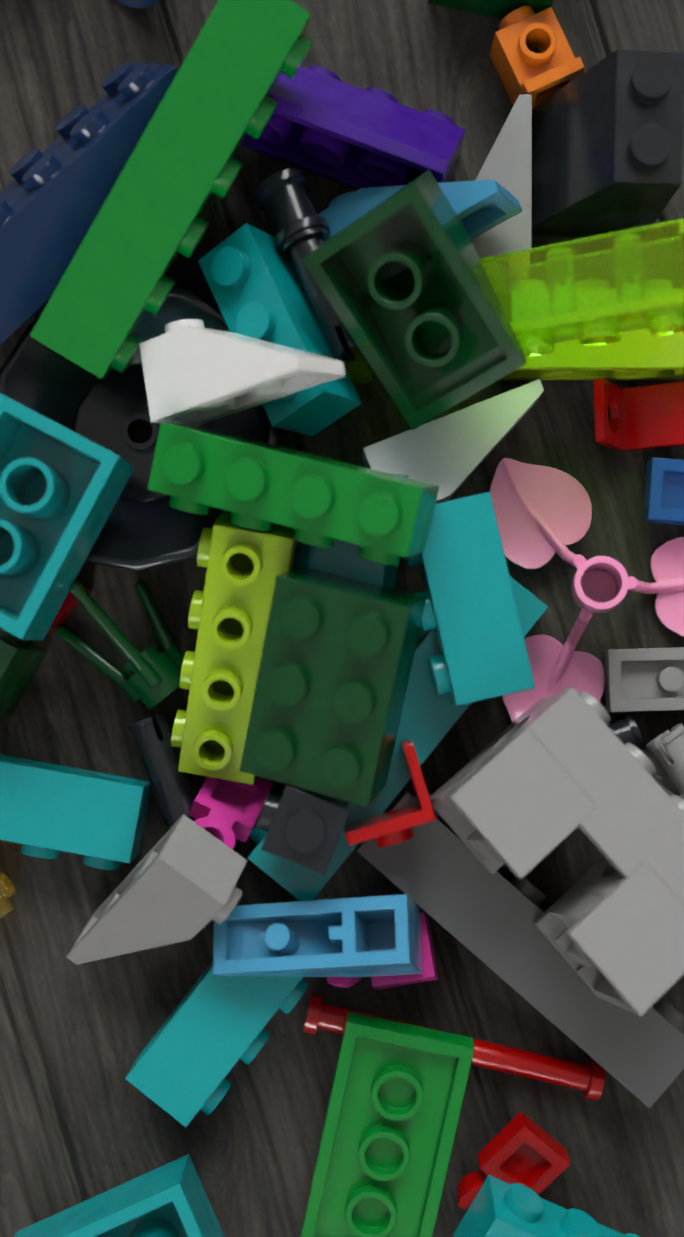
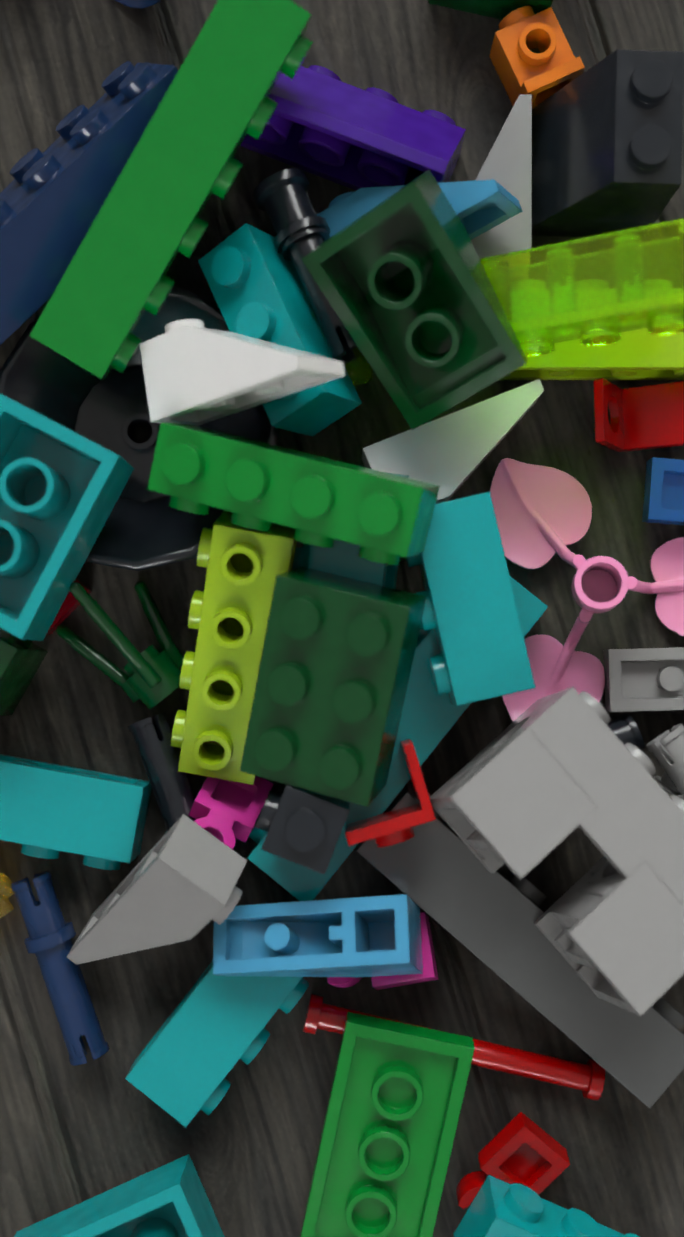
(64, 980): none -> dark blue pin

